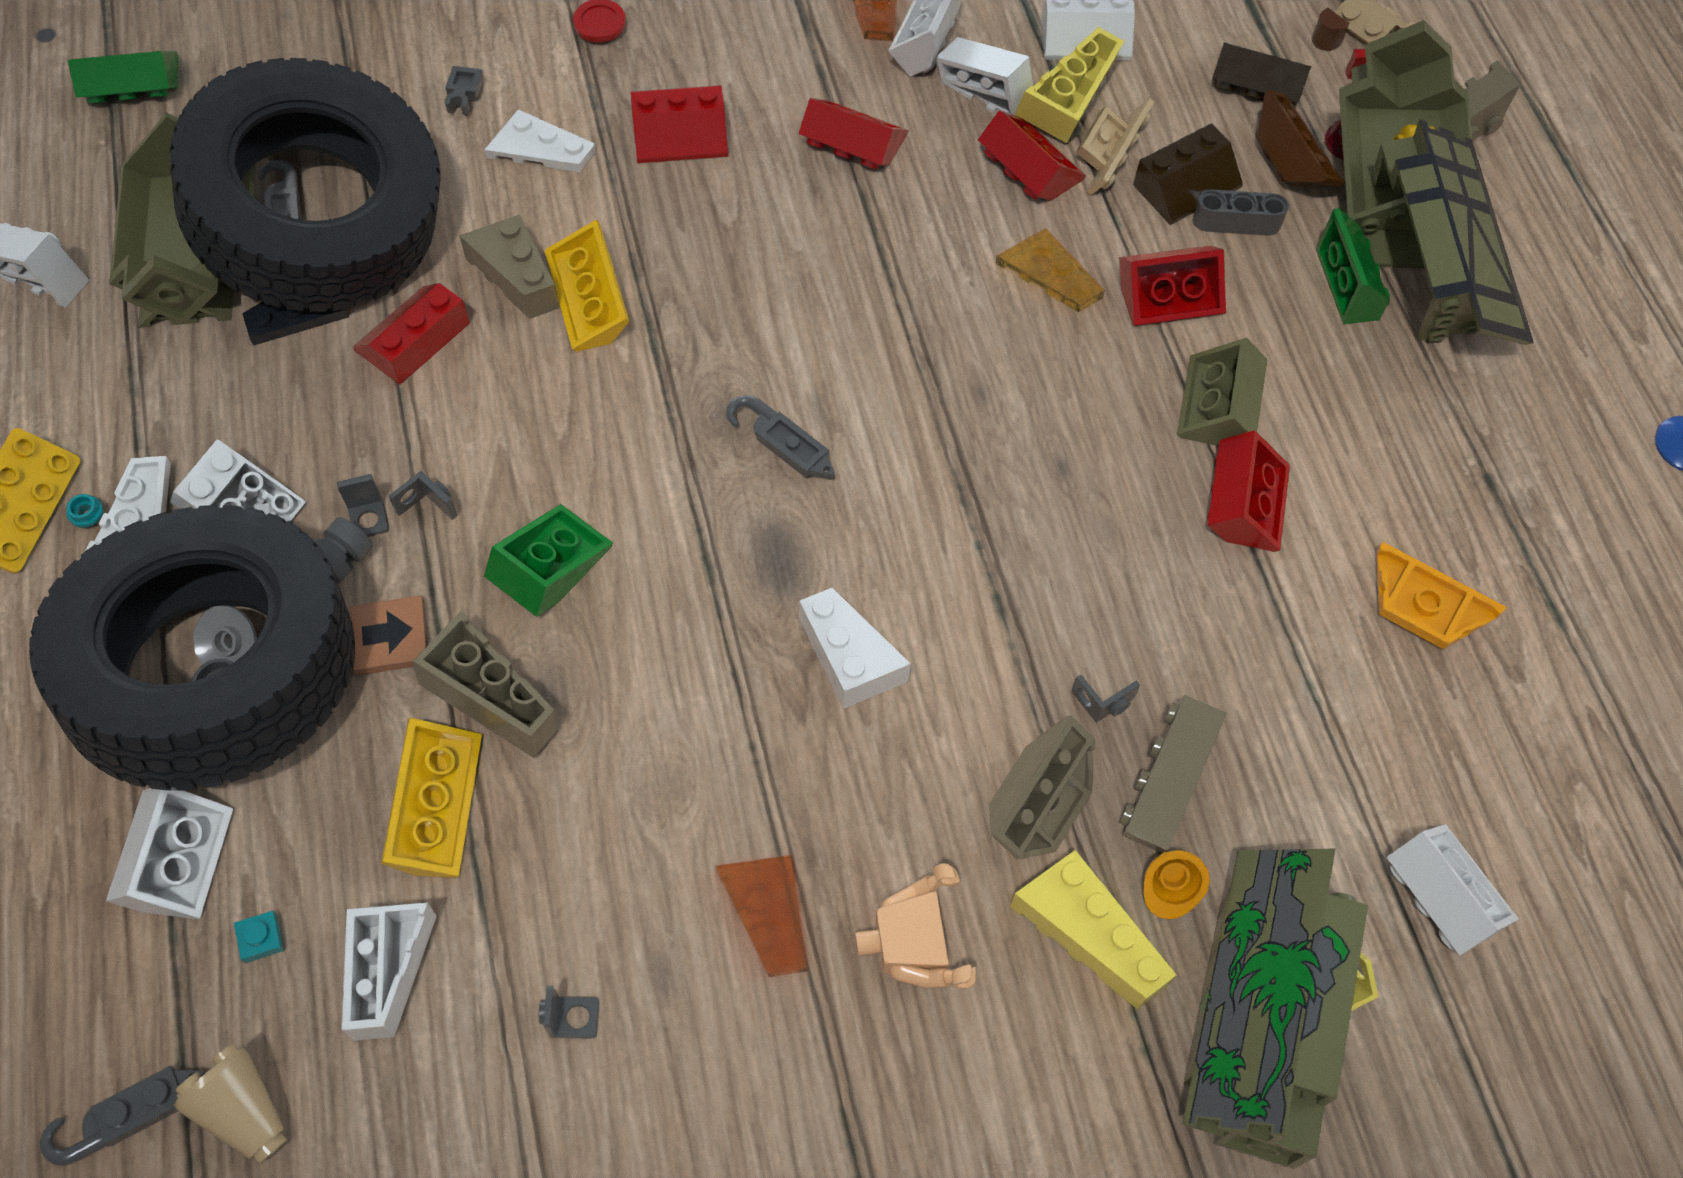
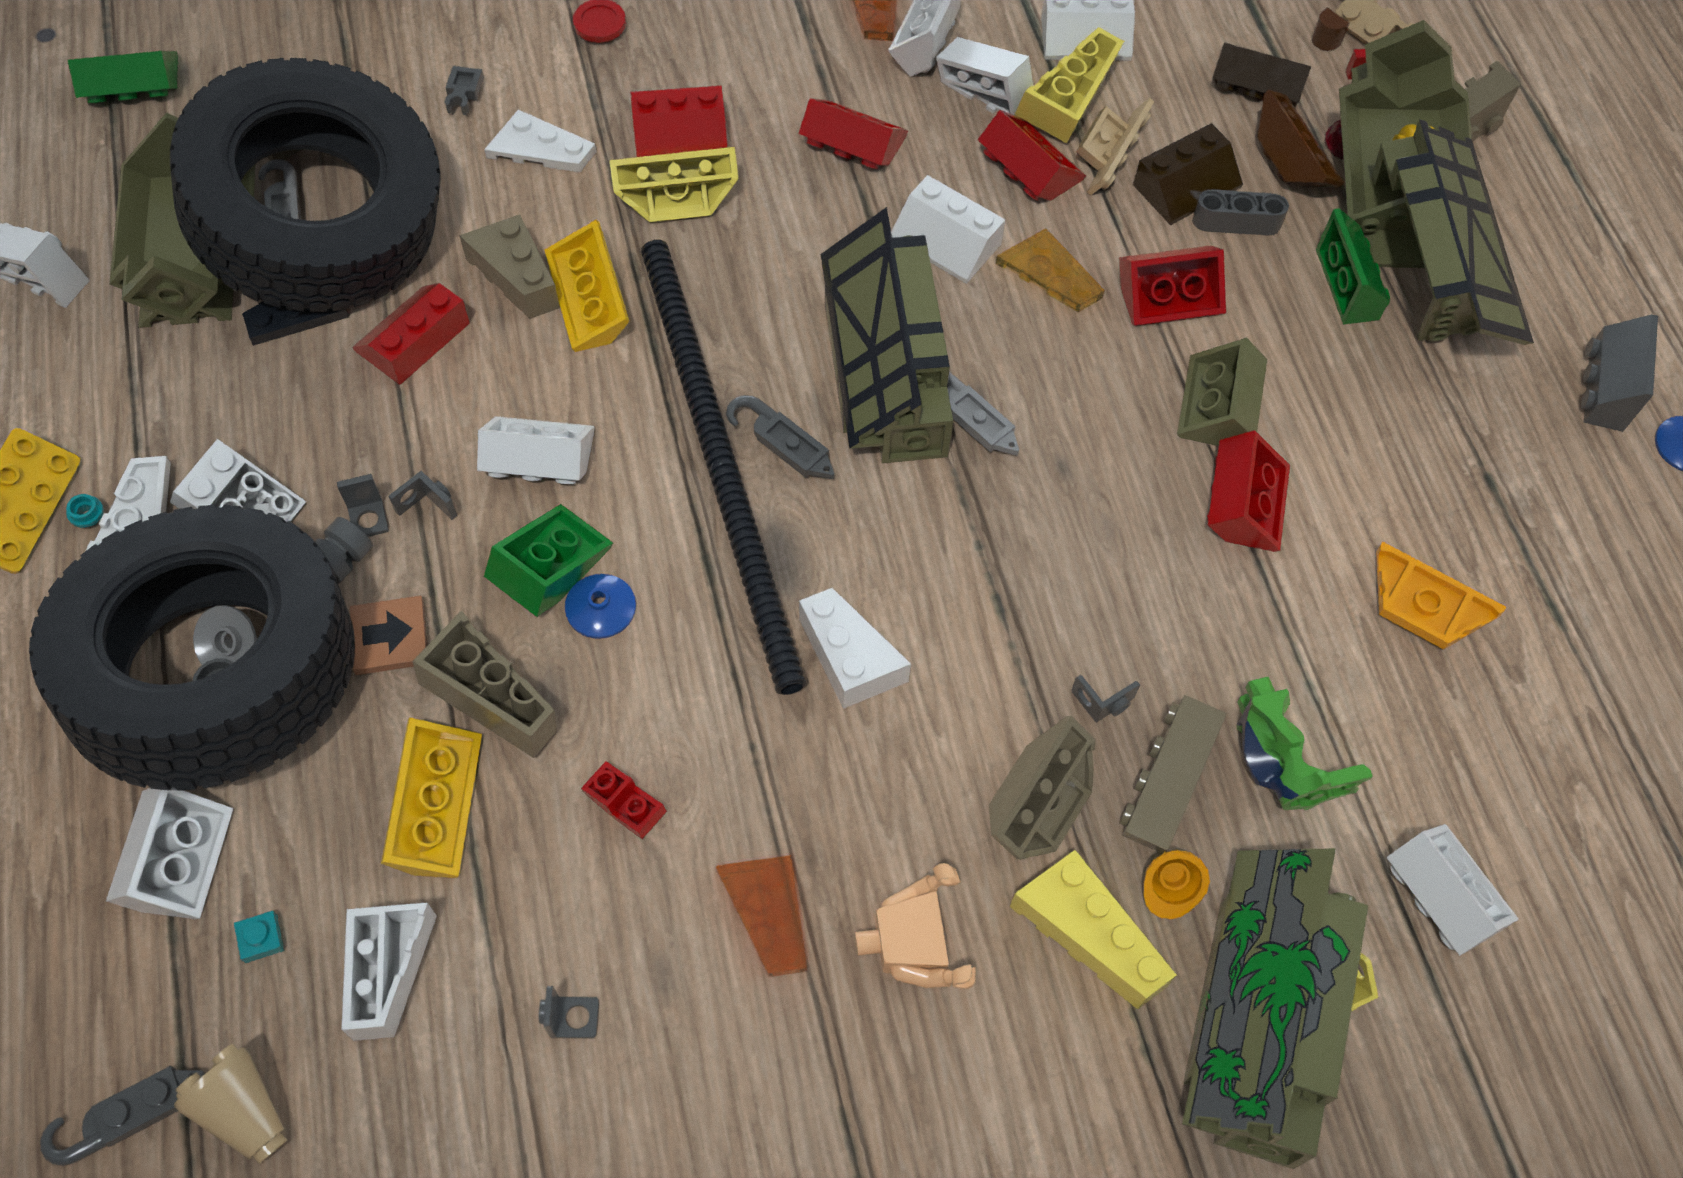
(534, 449): none -> white slope
(600, 619): none -> blue dish
(623, 800): none -> red slope
(675, 183): none -> light yellow wedge
(723, 471): none -> black piece
(887, 343): none -> olive panel
(956, 228): none -> white slope
(980, 418): none -> light grey plate
(1275, 749): none -> bright green hips
(1620, 372): none -> dark grey slope

